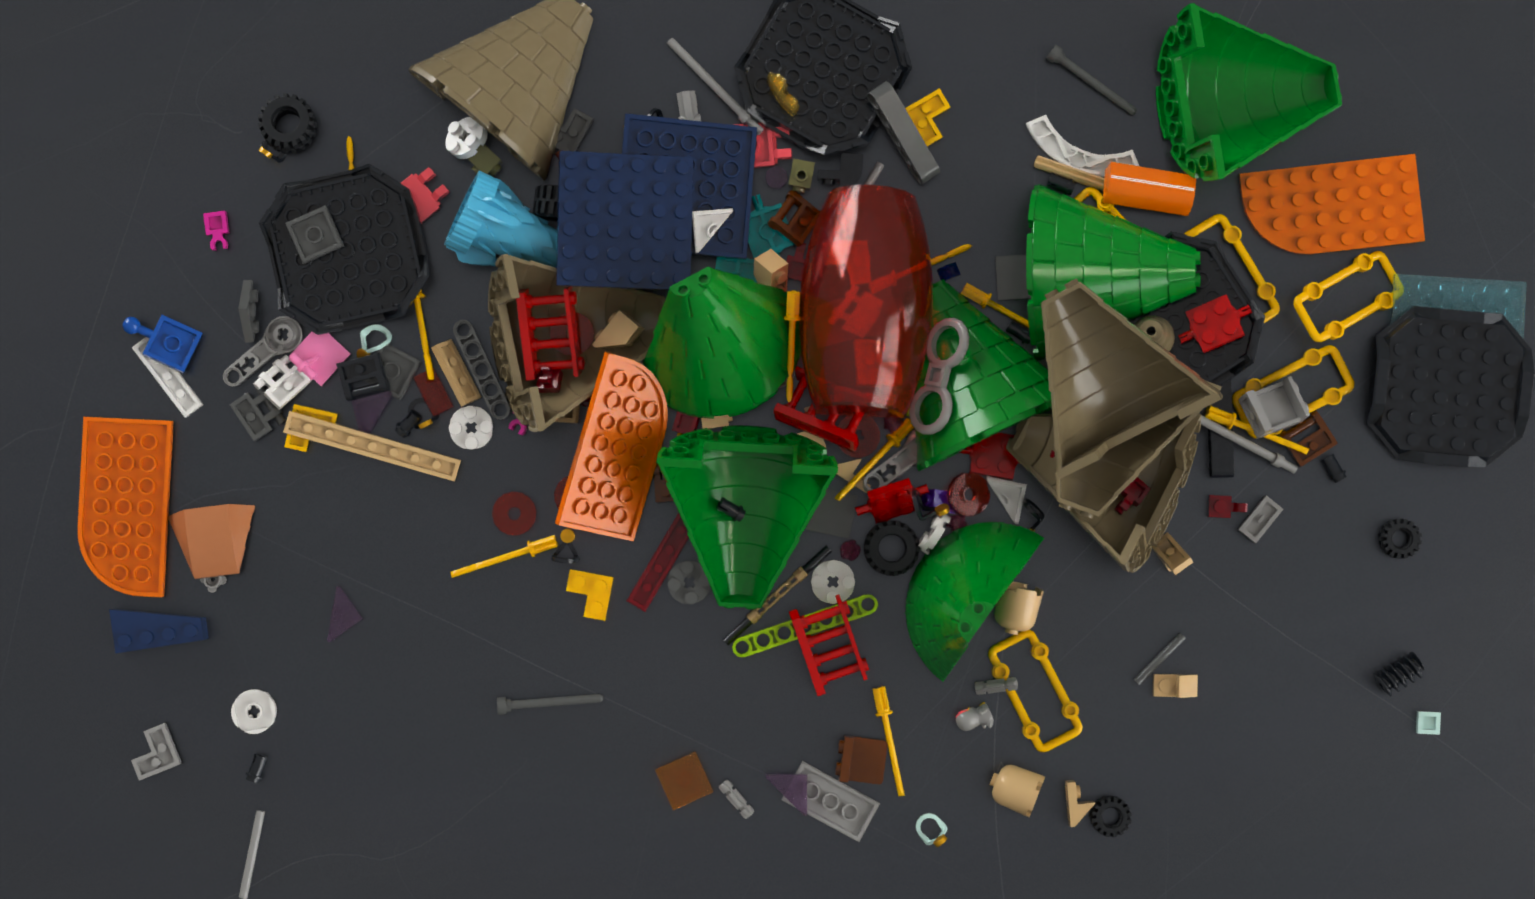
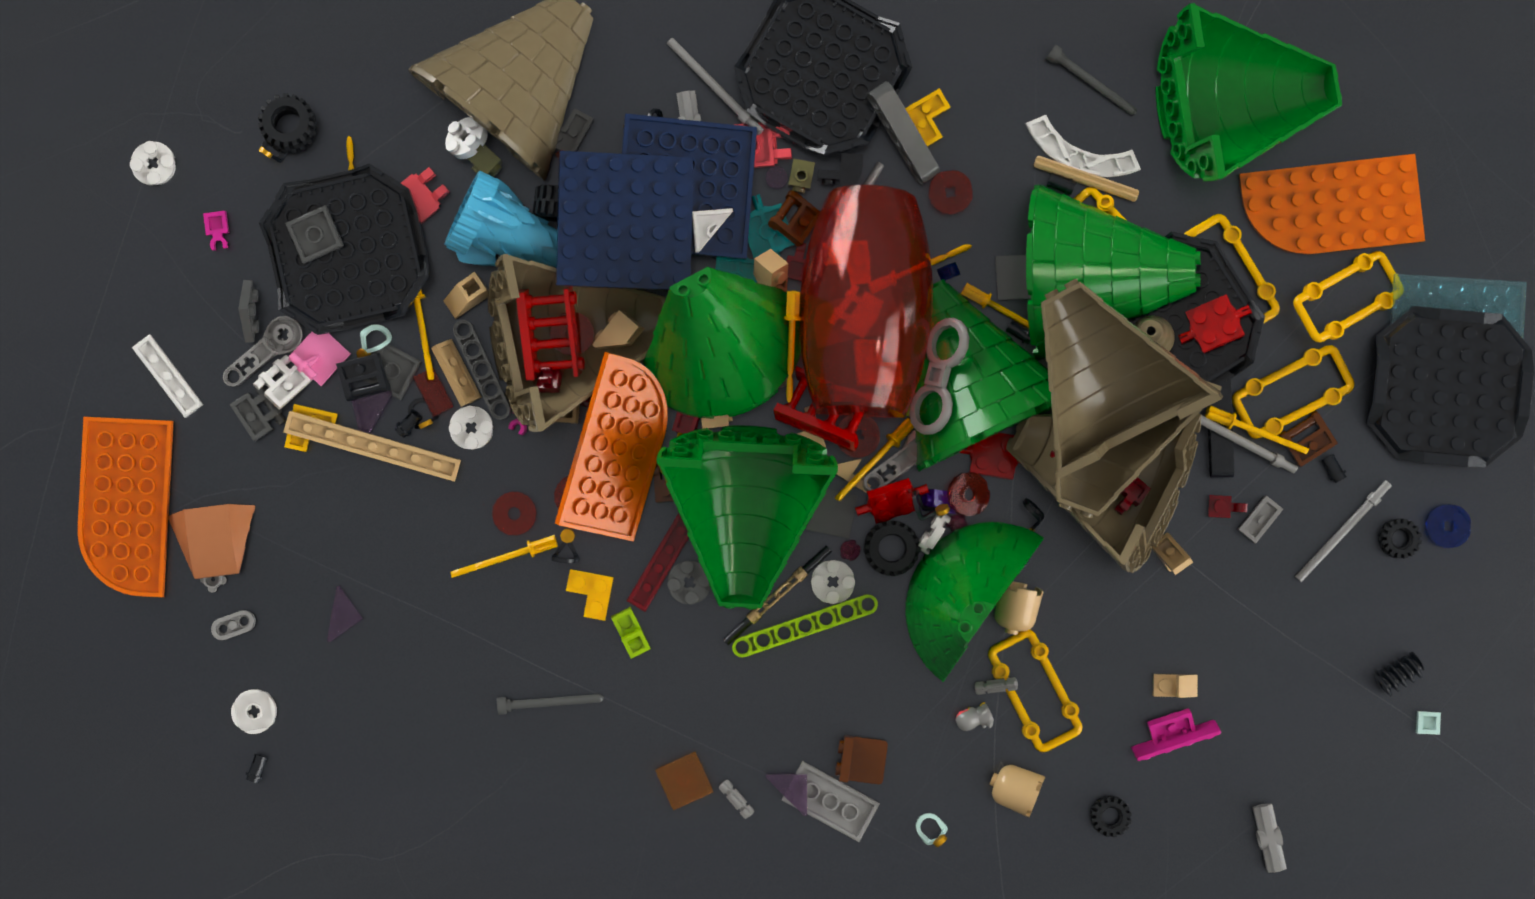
(145, 630): dark blue wedge -> none
(153, 176): none -> white plate
(162, 754): light grey plate -> none
(169, 342): blue plate -> none
(233, 624): none -> light grey plate
(251, 856): light grey bar -> none
(466, 295): none -> tan slope
(630, 632): none -> lime slope
(730, 509): black pin -> none
(778, 87): clear yellow slope -> none
(807, 642): red fence -> none
(883, 710): yellow piece -> none
(892, 423): clear pink plate -> none
(948, 180): none -> clear red plate
(1010, 495): white tile -> none
(1075, 809): tan slope -> none
(1149, 188): orange brick -> none
(1158, 660): dark grey bar -> none
(1174, 732): none -> dark pink bracket
(1269, 838): none -> light grey piece
(1274, 407): light grey panel -> none
(1372, 499): none -> light grey bar
(1461, 526): none -> clear blue plate

